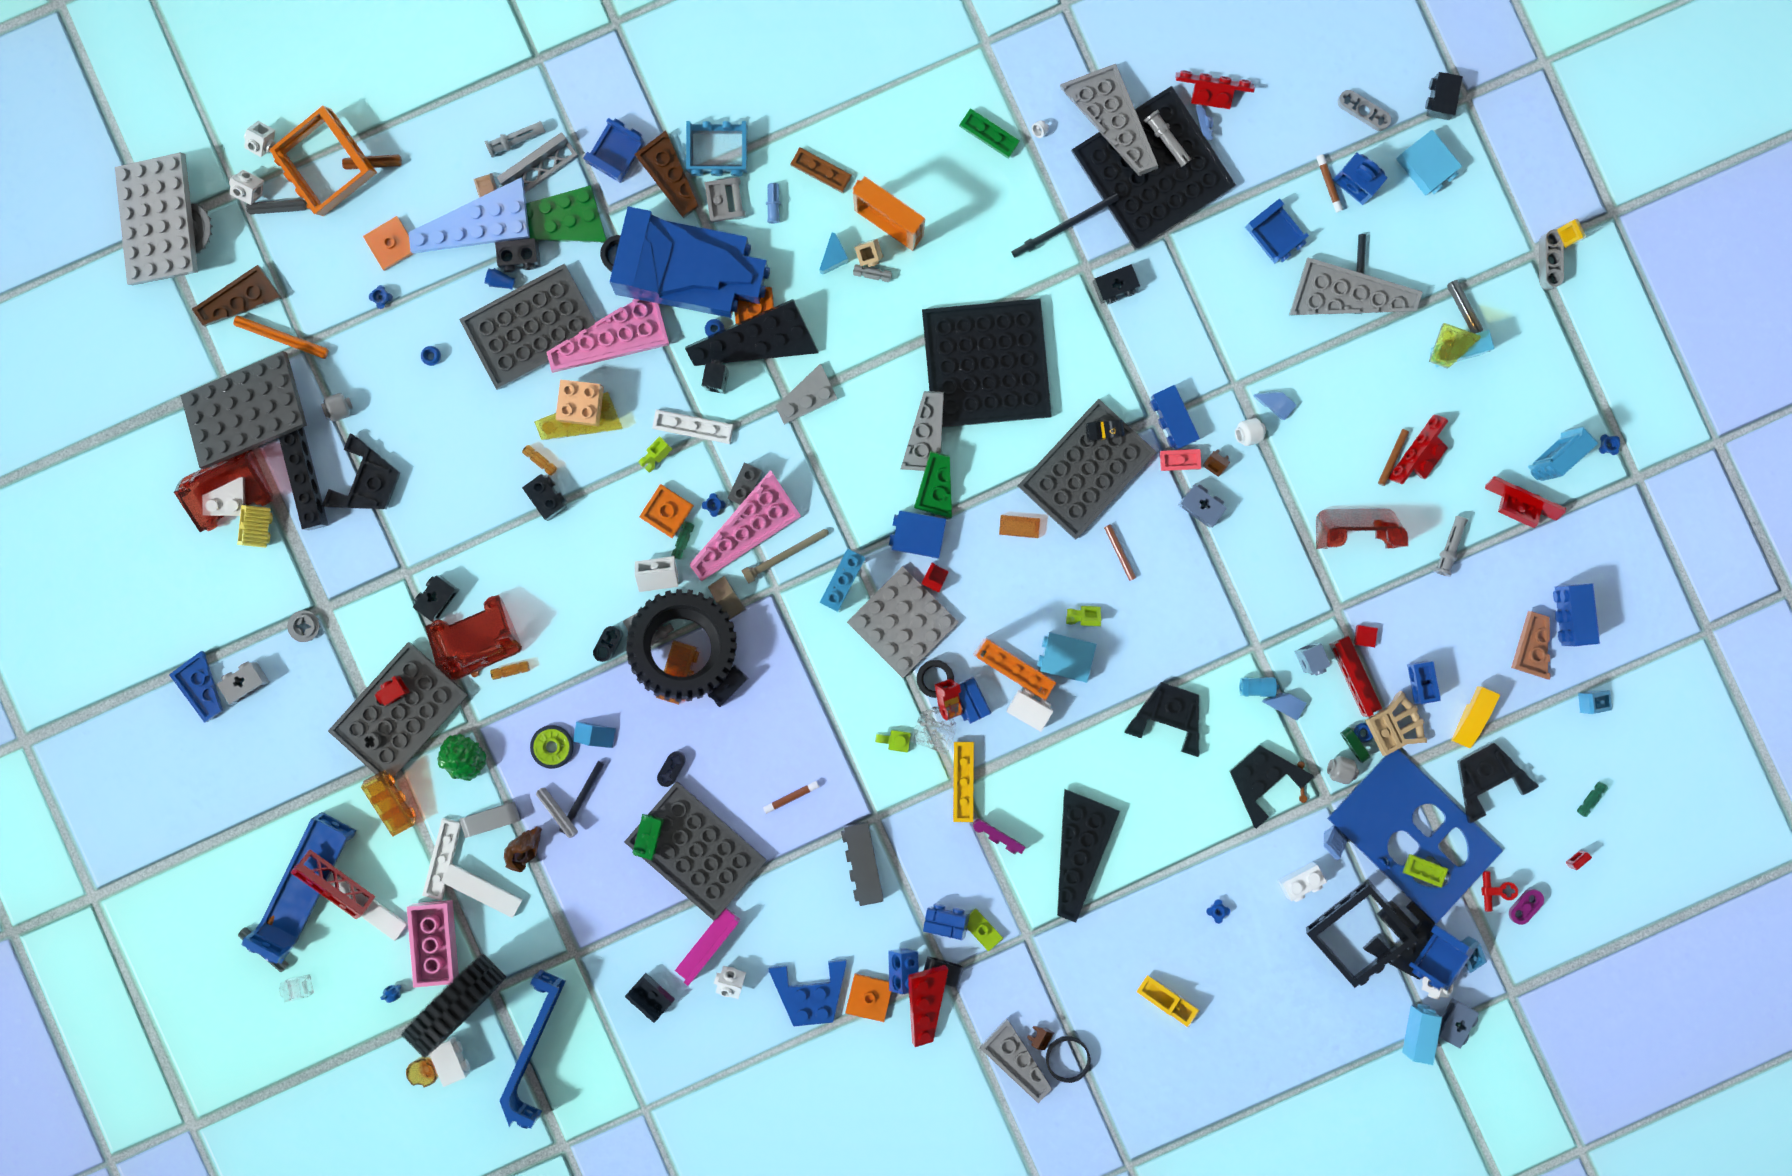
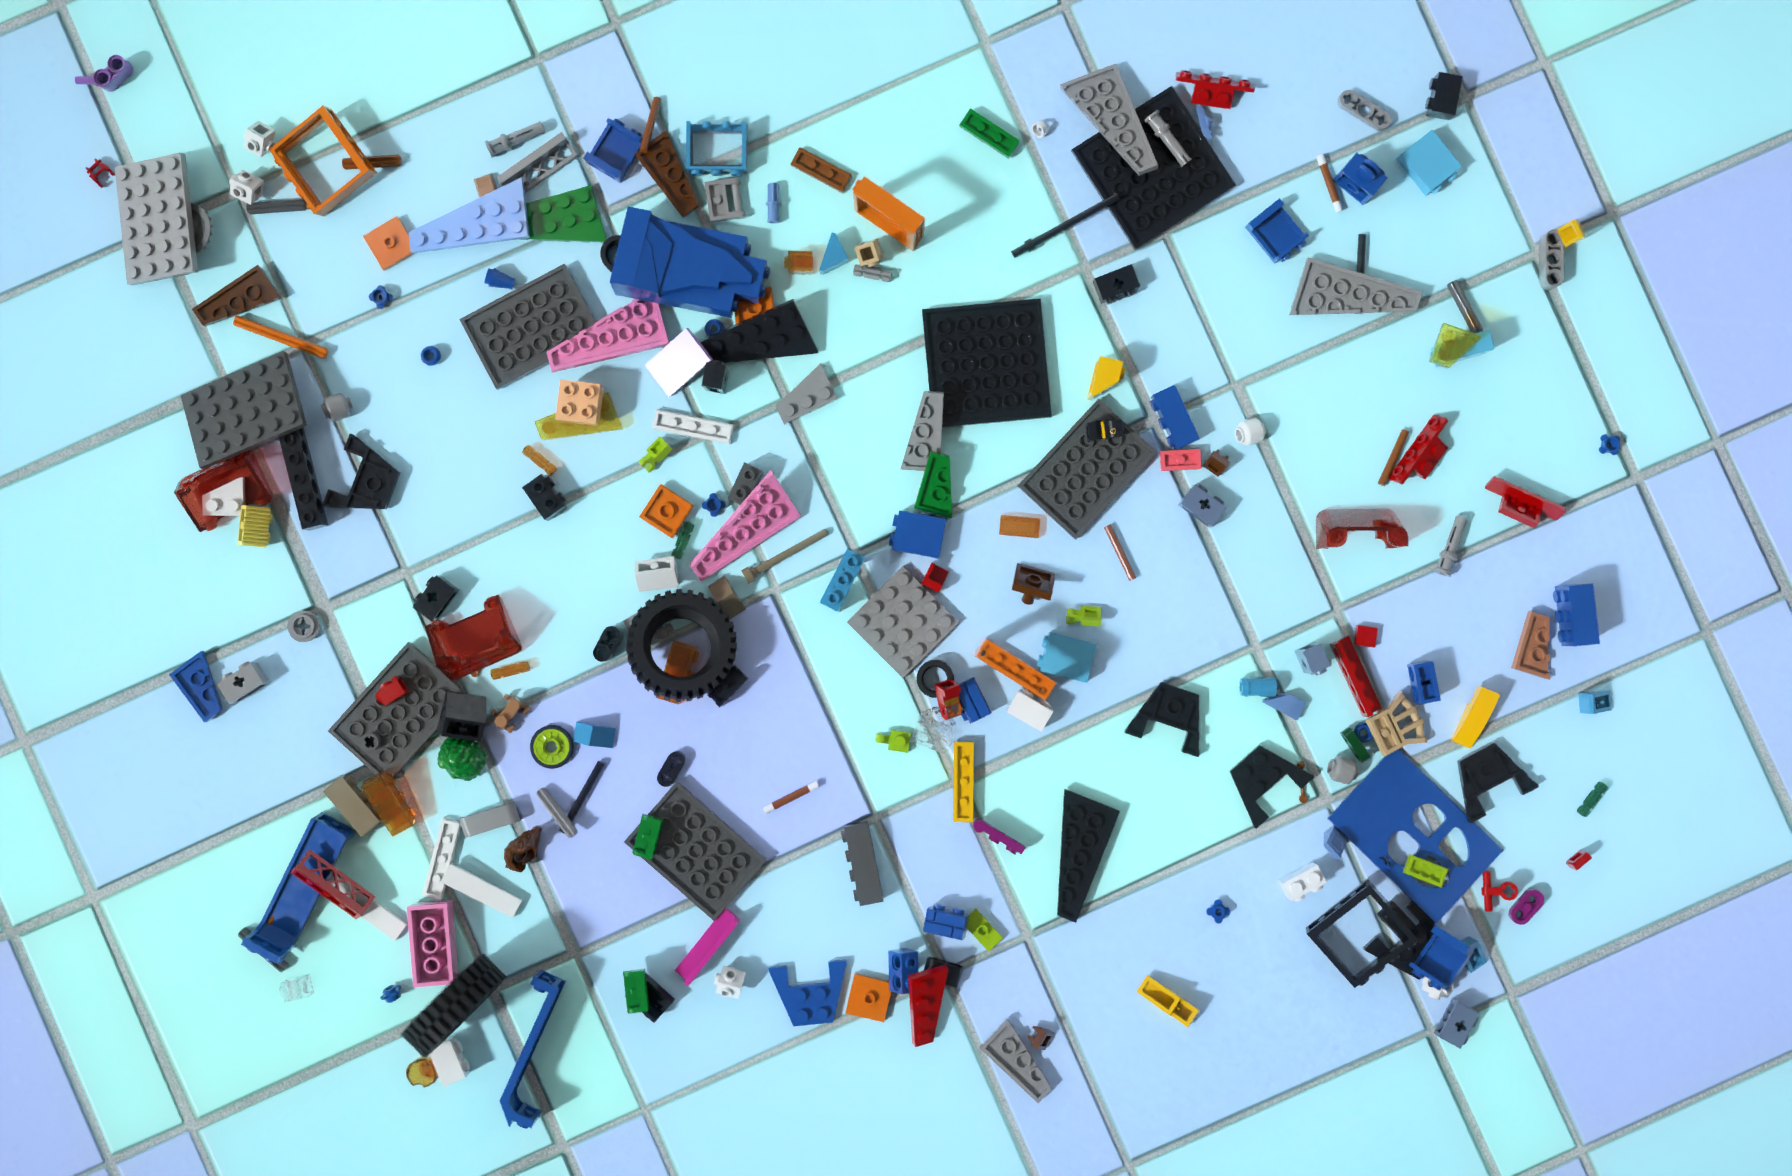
(93, 176): none -> red piece
(116, 76): none -> medium lavender beam
(353, 804): none -> dark tan brick
(462, 716): none -> black slope
(509, 712): none -> medium nougat piece
(518, 249): black brick -> none
(636, 991): none -> green hinge
(650, 124): none -> dark orange bar
(678, 362): none -> tile
(799, 262): none -> clear orange brick
(1033, 583): none -> reddish brown tile
(1072, 1079): black tyre -> none
(1105, 376): none -> yellow slope
(1277, 403): medium blue slope -> none
(1422, 1034): medium azure brick -> none
(1563, 454): dark azure window -> none

